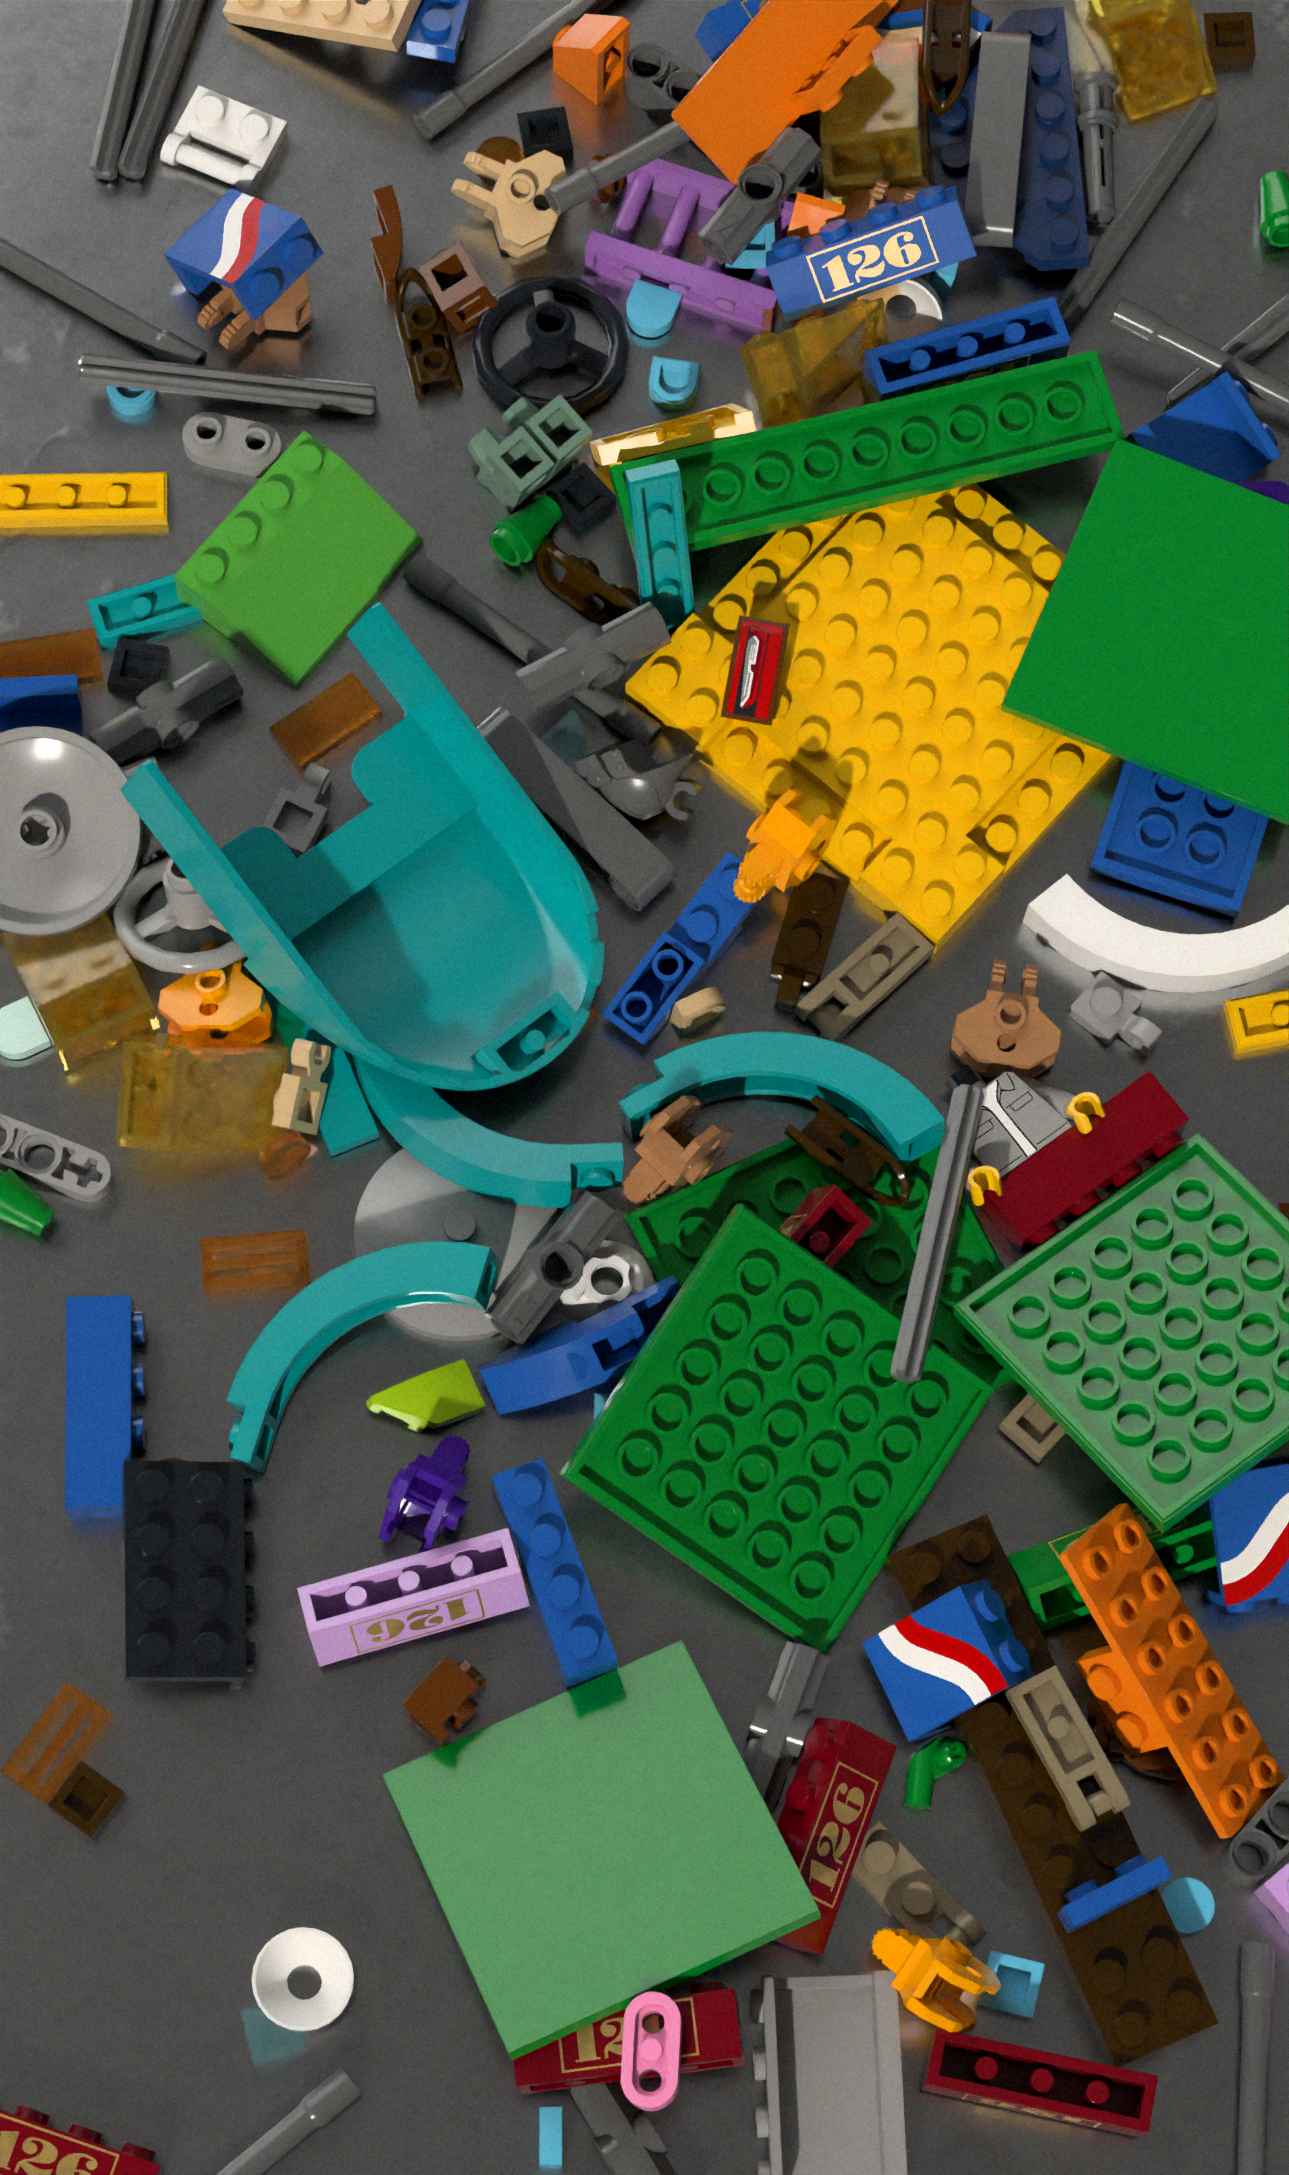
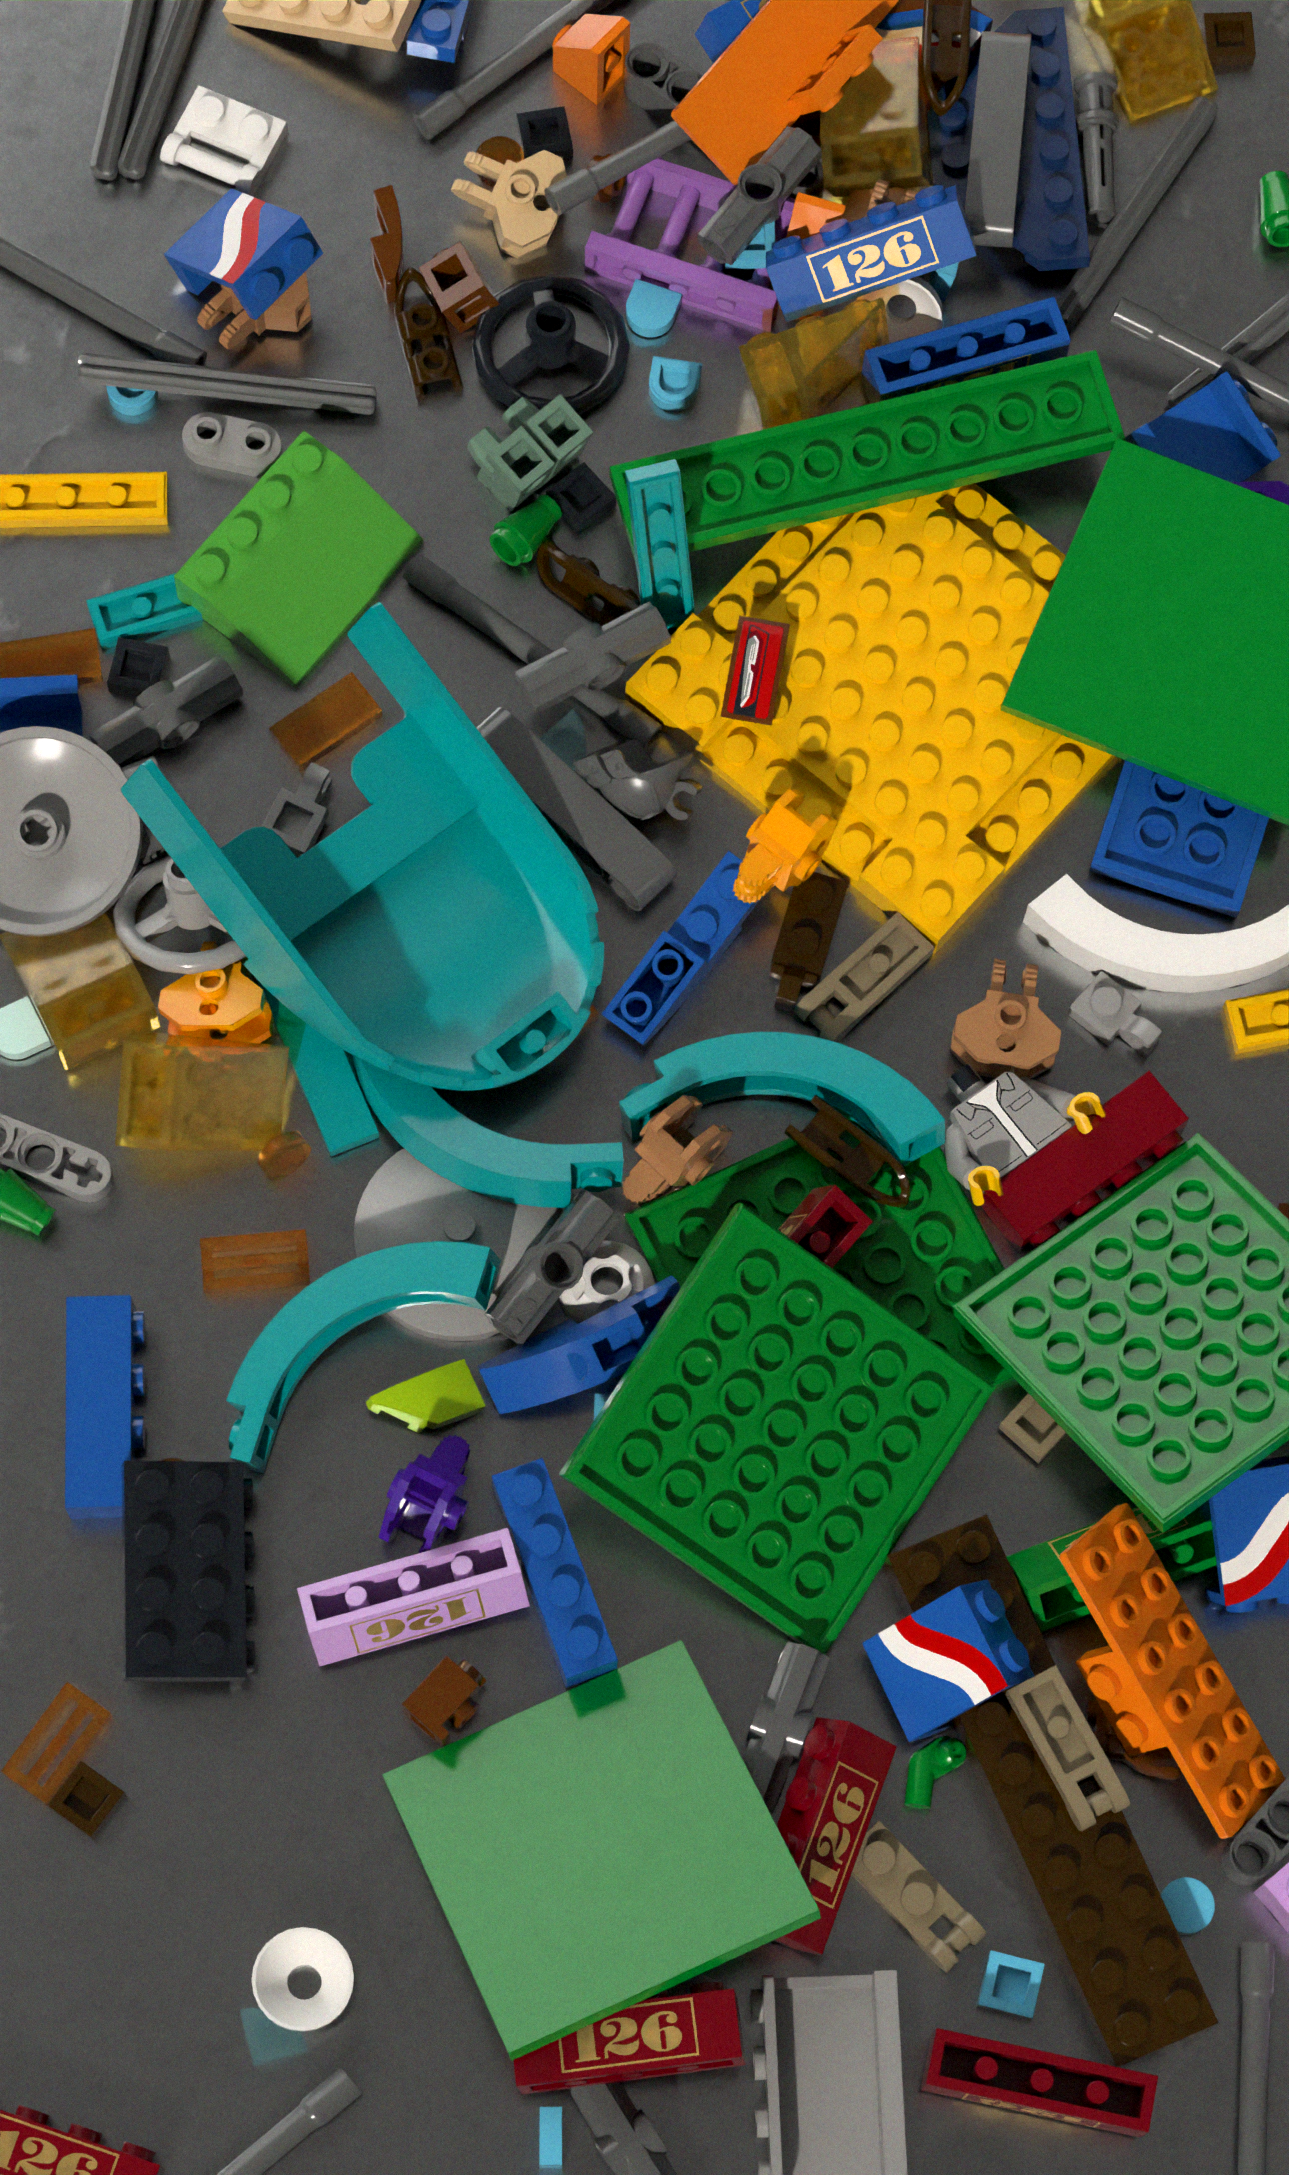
(301, 1094): tan plate -> none
(651, 2052): bright pink plate -> none
(673, 434): yellow wing -> none
(697, 1010): tan tile -> none
(934, 1976): light orange hinge -> none
(937, 1234): dark grey axle -> none
(1134, 1880): blue plate -> none

